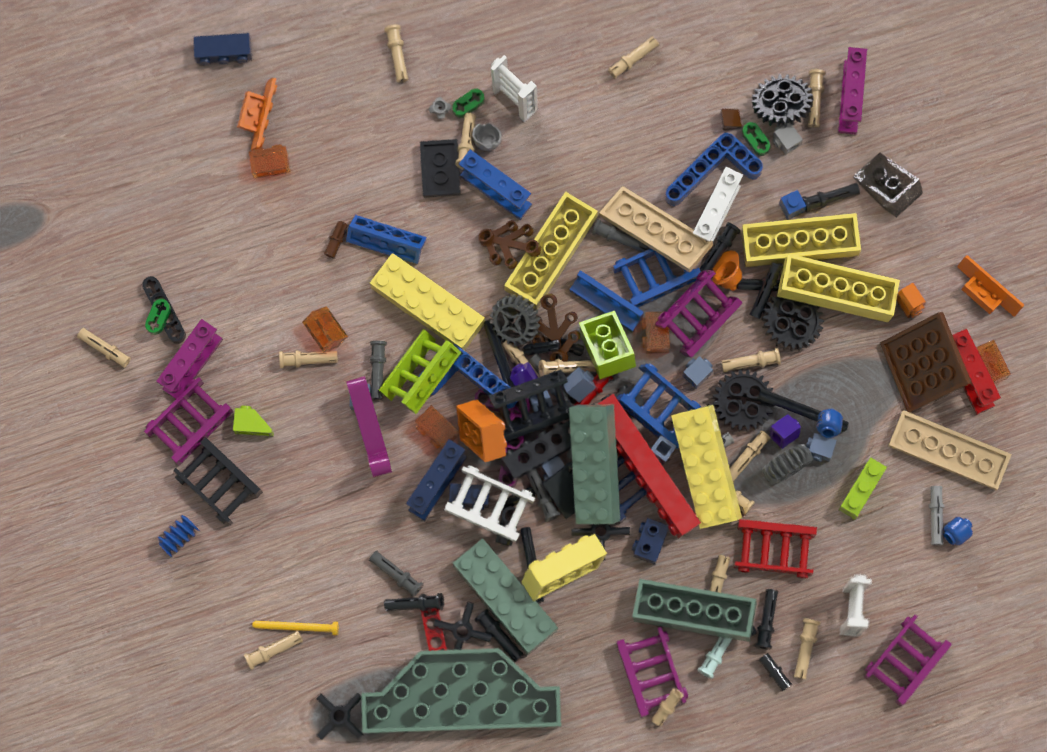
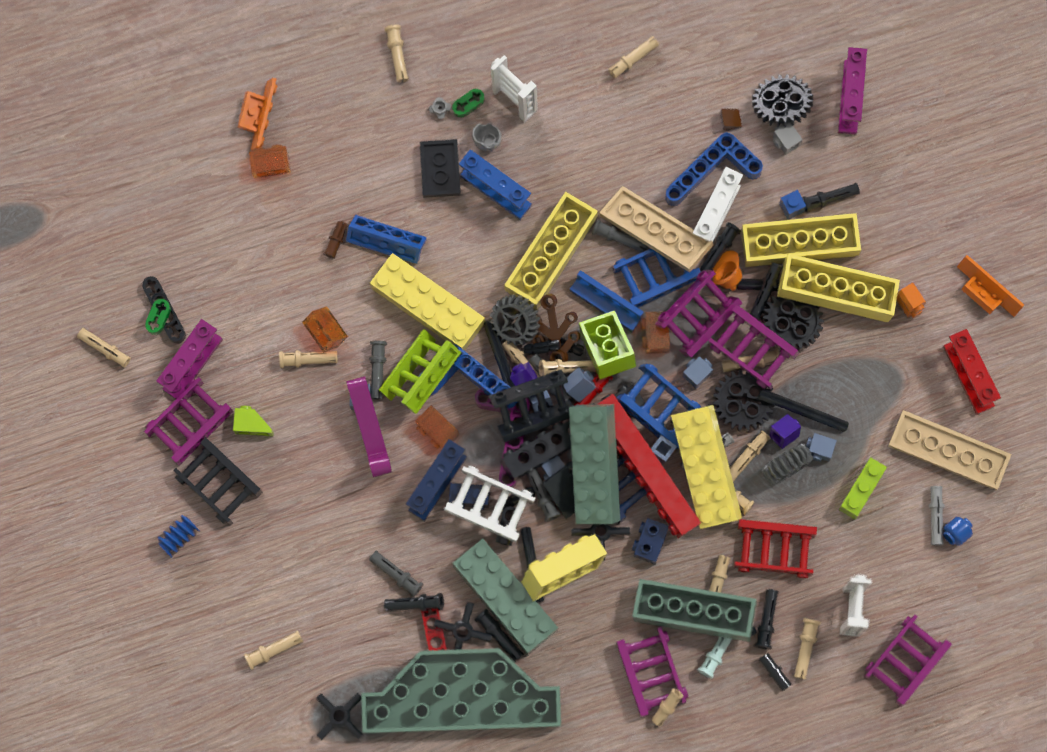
(222, 48): dark blue brick -> none
(334, 628): yellow bar -> none
(466, 141): tan pin -> none
(481, 430): orange brick -> none
(488, 238): reddish brown plant -> none
(756, 328): none -> magenta fence
(759, 135): green beam -> none
(817, 88): tan pin -> none
(829, 423): blue head -> none
(889, 184): clear smoke slope -> none
(925, 362): reddish brown plate -> none
(994, 361): clear orange brick -> none

